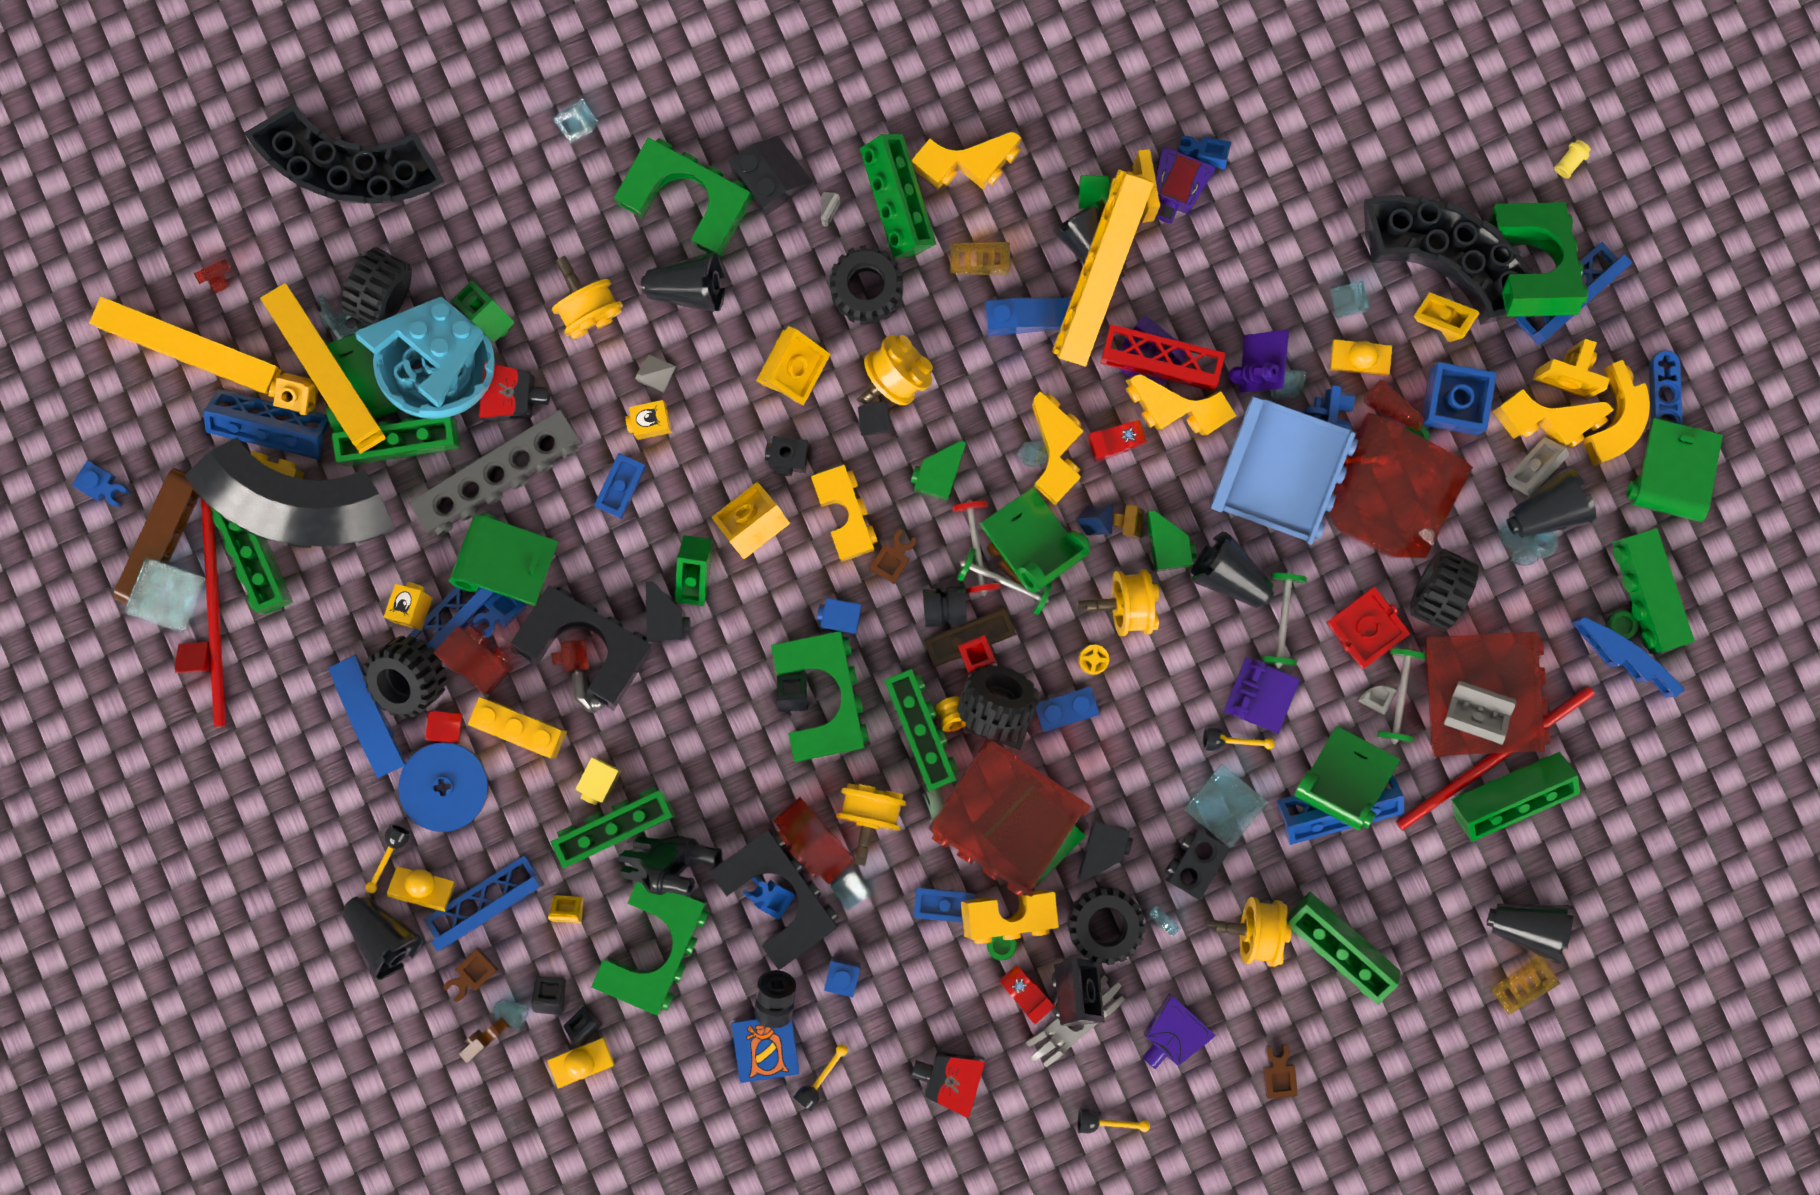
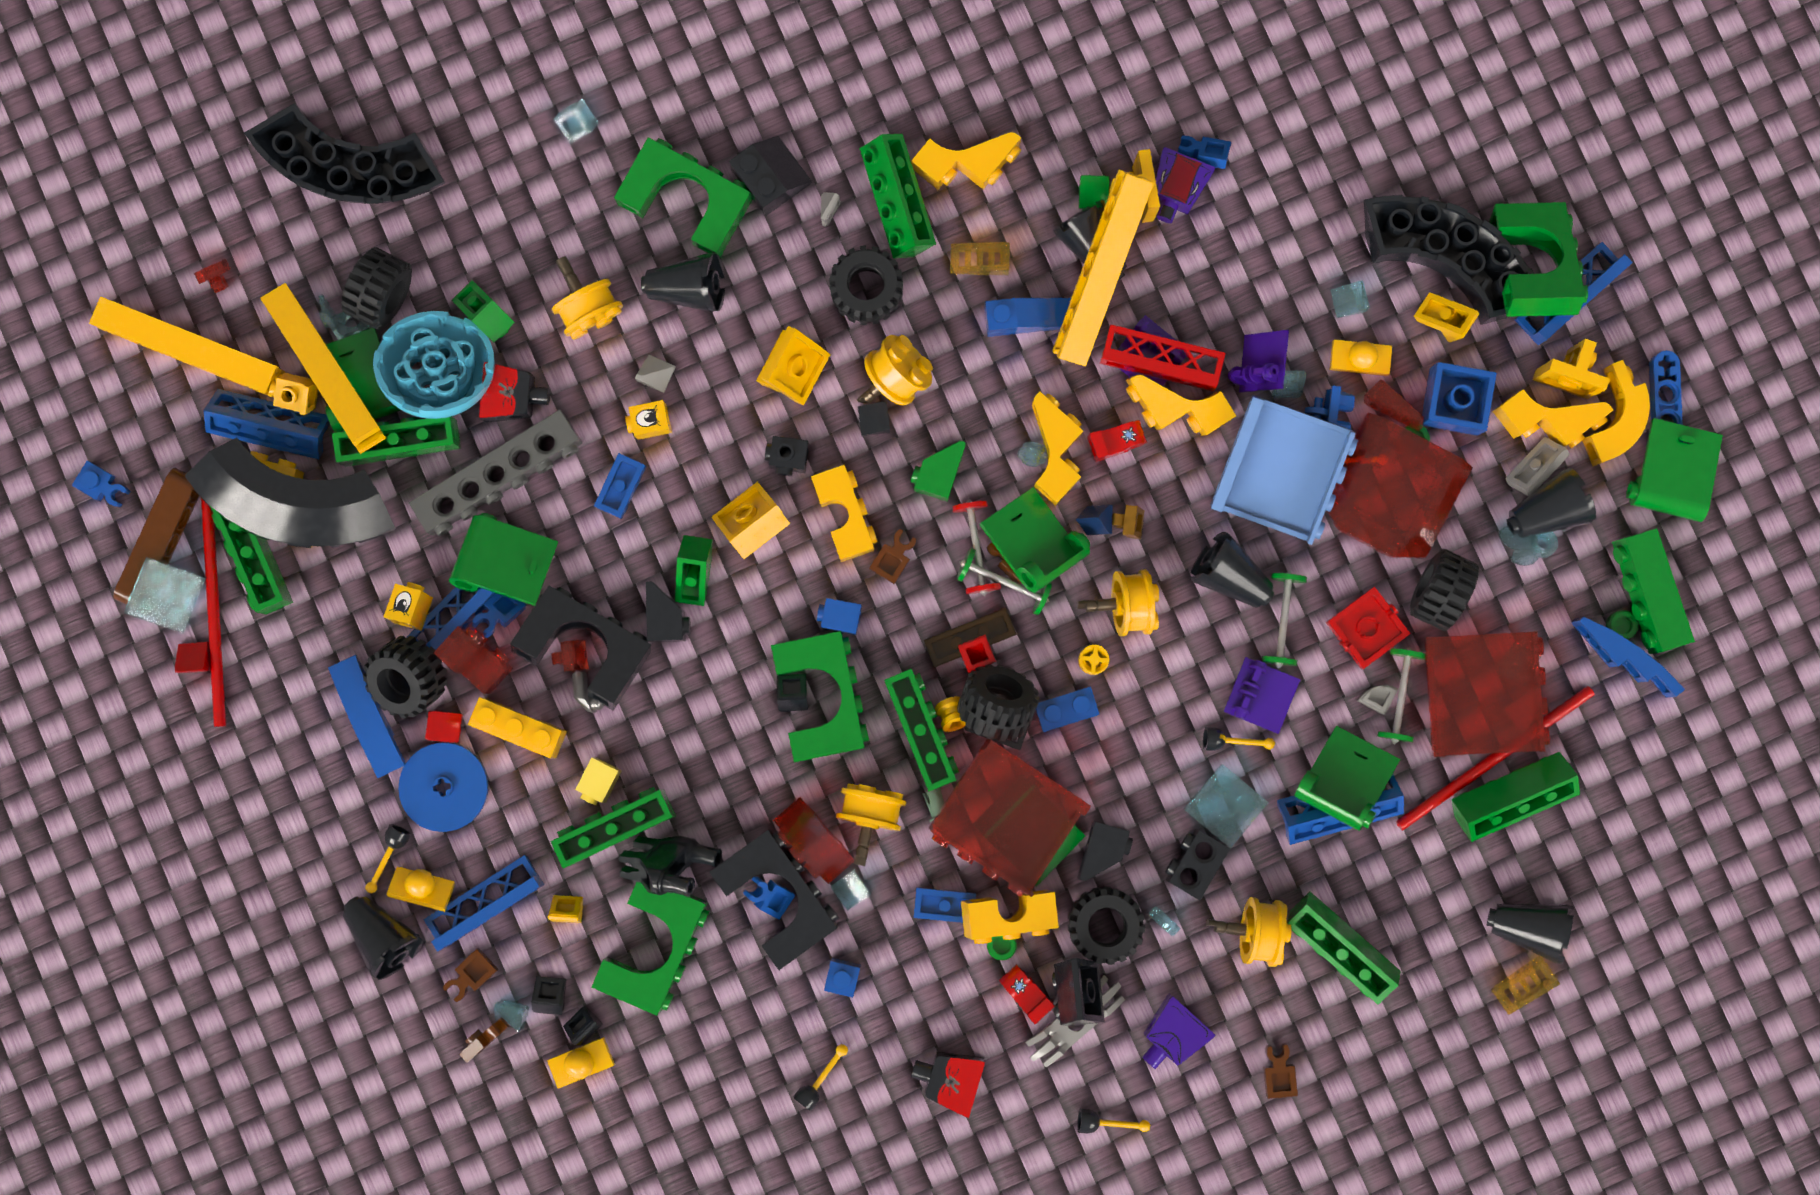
(437, 334): medium azure wing -> none
(764, 1051): blue tile -> none
(775, 999): black wheel -> none
(944, 606): black wheel -> none
(1168, 544): green slope -> none
(1479, 712): light grey bracket -> none
(1575, 155): light yellow pin -> none

